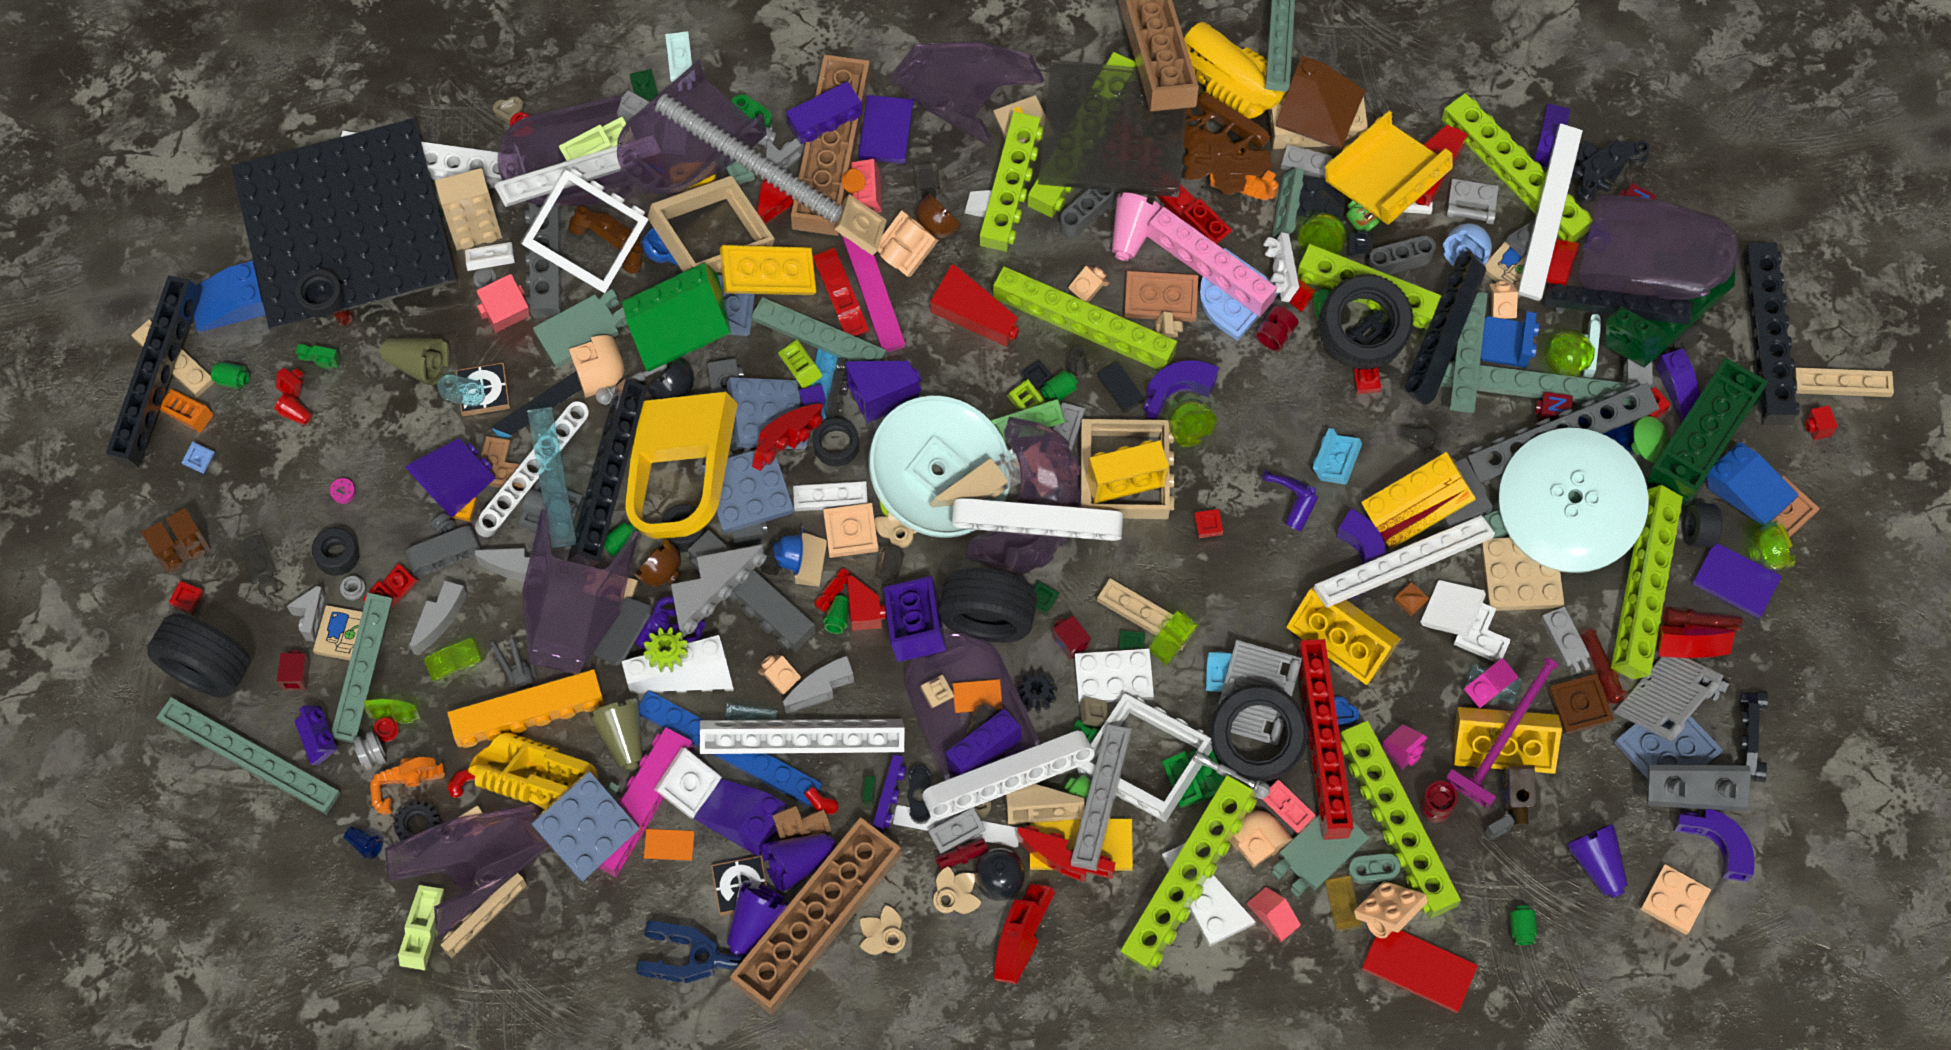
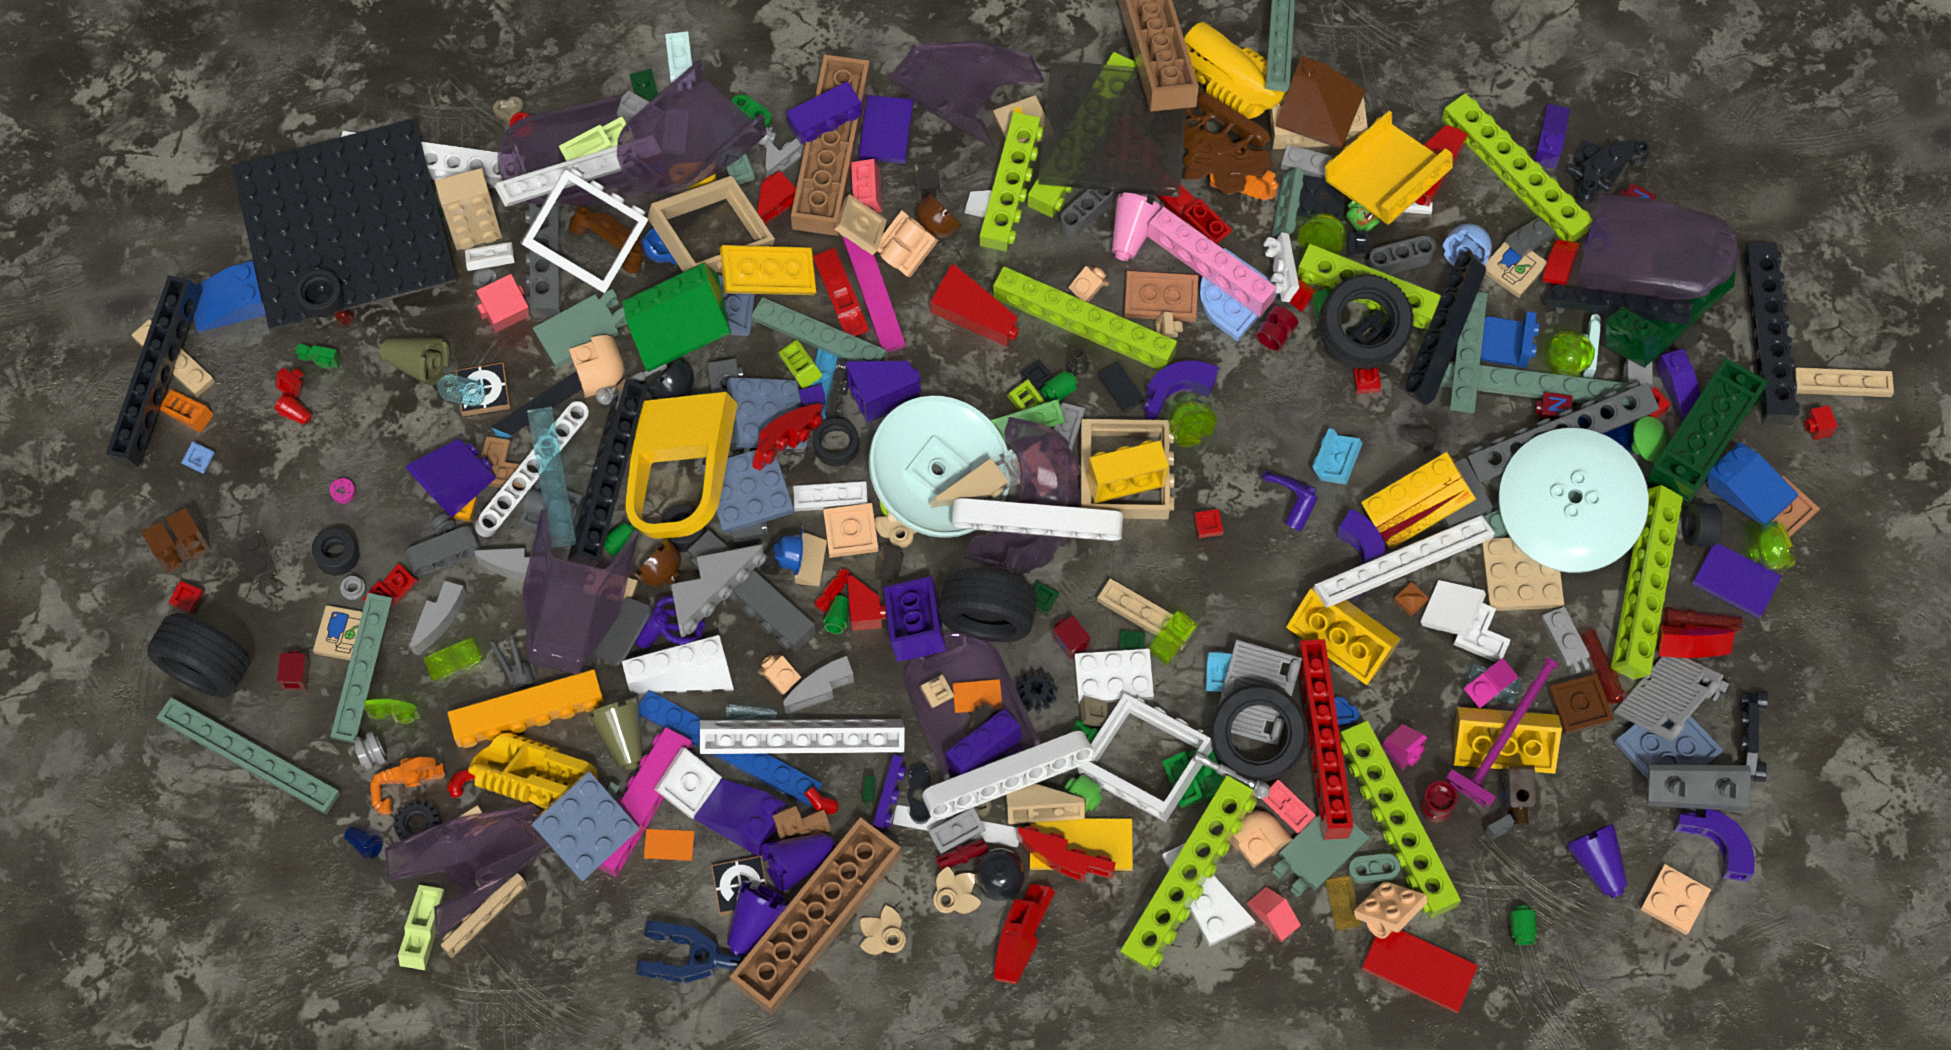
(230, 375): green brick -> none
(310, 607): light grey slope -> none
(315, 734): dark purple bracket -> none
(386, 729): red plate -> none
(666, 641): lime gear -> none
(748, 158): light grey piece -> none
(853, 181): orange tile -> none
(1101, 797): light grey tile -> none
(1472, 195): light grey plate -> none
(1503, 300): light nougat bracket -> none
(1549, 212): white tile -> none

